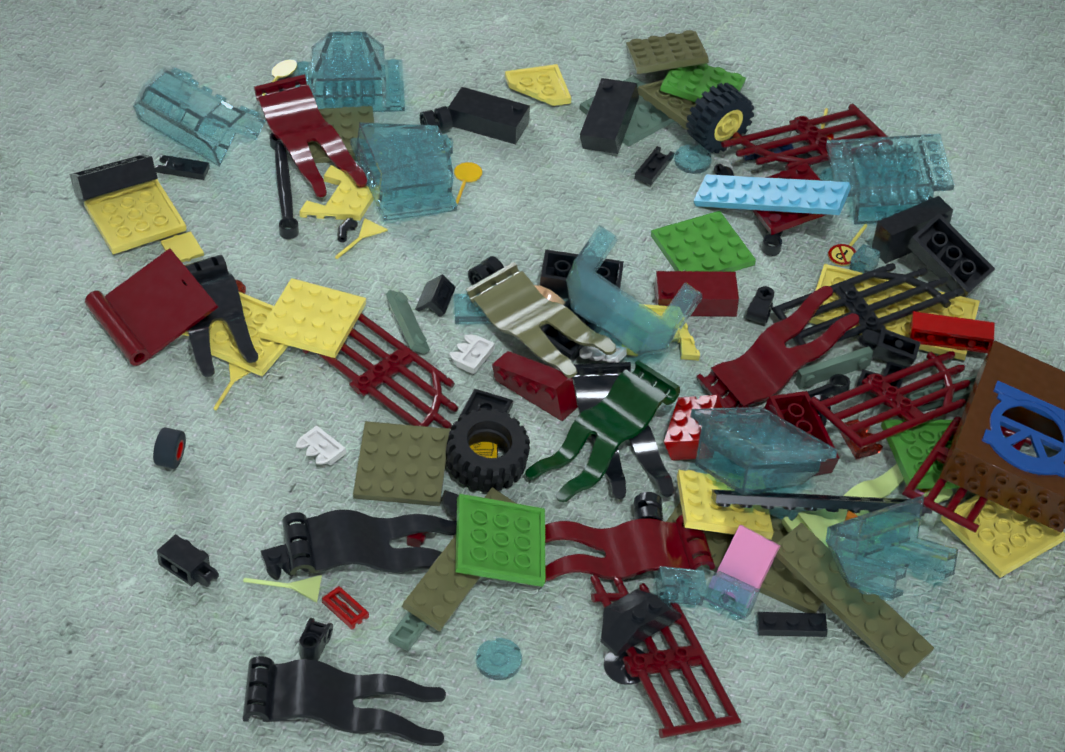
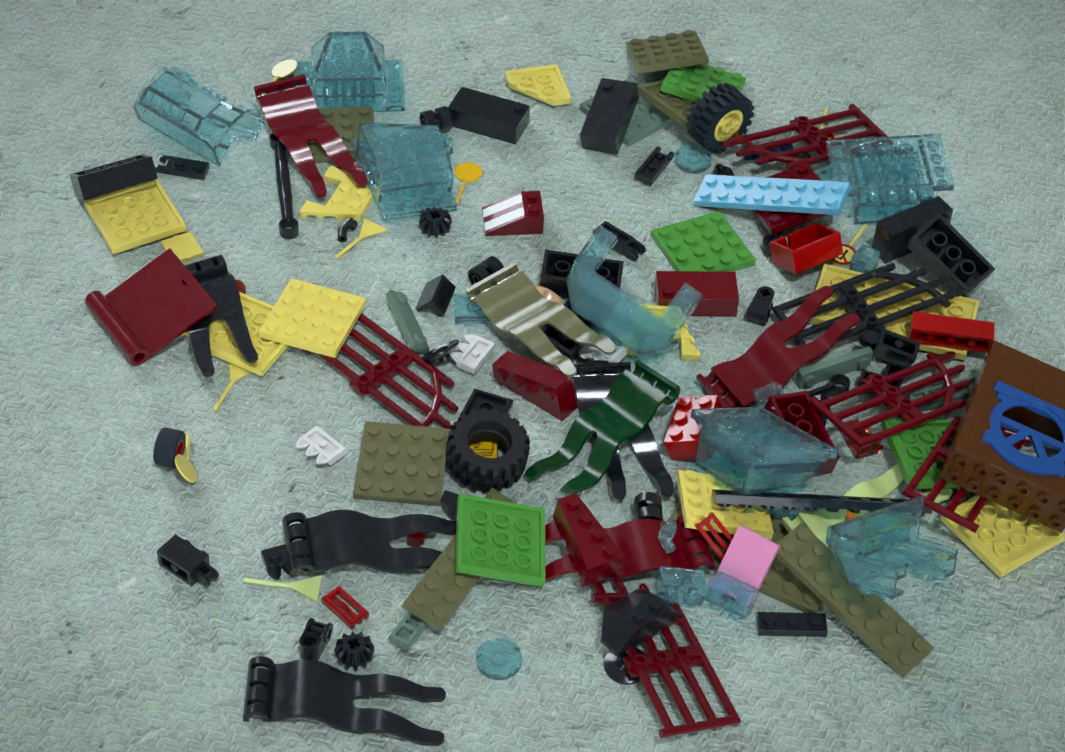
(184, 465): none -> light yellow piece
(354, 650): none -> black gear
(435, 222): none -> black gear
(441, 352): none -> black dish
(515, 215): none -> dark red slope
(586, 541): none -> dark red wedge
(625, 242): none -> black hinge
(666, 534): none -> clear light blue arm
(705, 522): none -> red tile
(762, 394): none -> clear light blue bracket
(806, 248): none -> red piece

